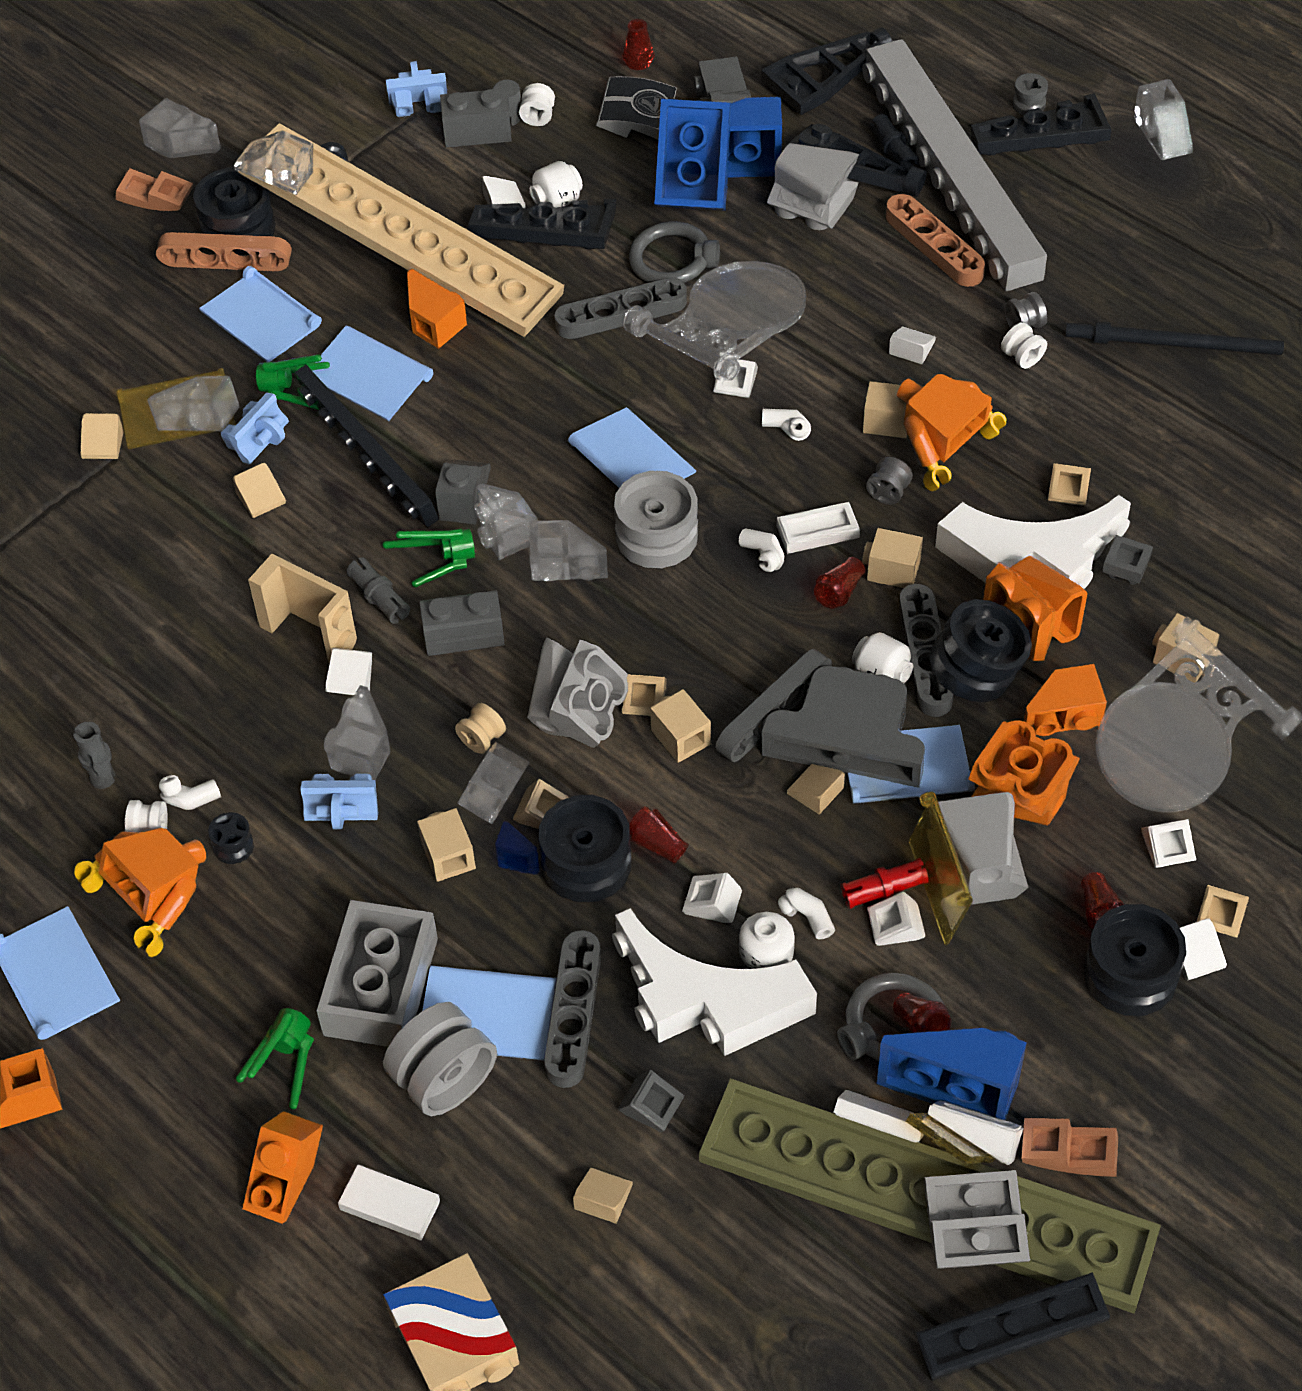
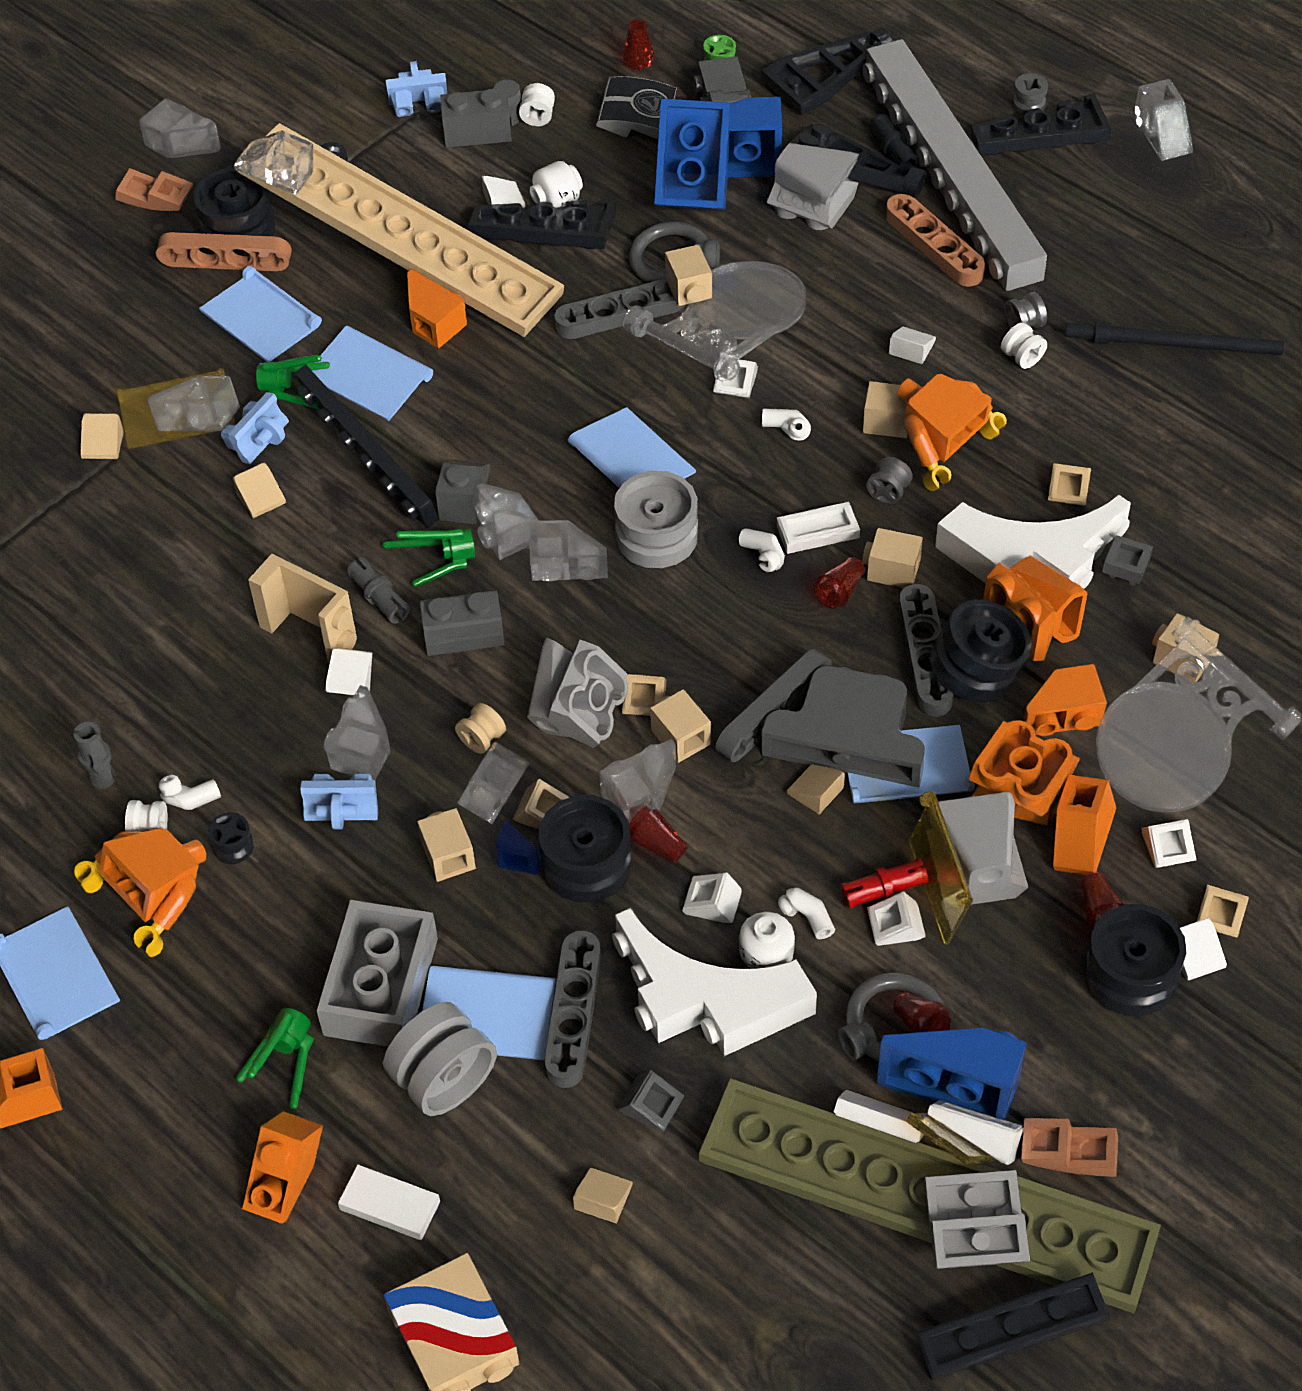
(640, 779): none -> clear slope
(688, 275): none -> tan brick
(719, 47): none -> bright green wheel
(883, 656): white head -> none
(1082, 824): none -> orange slope

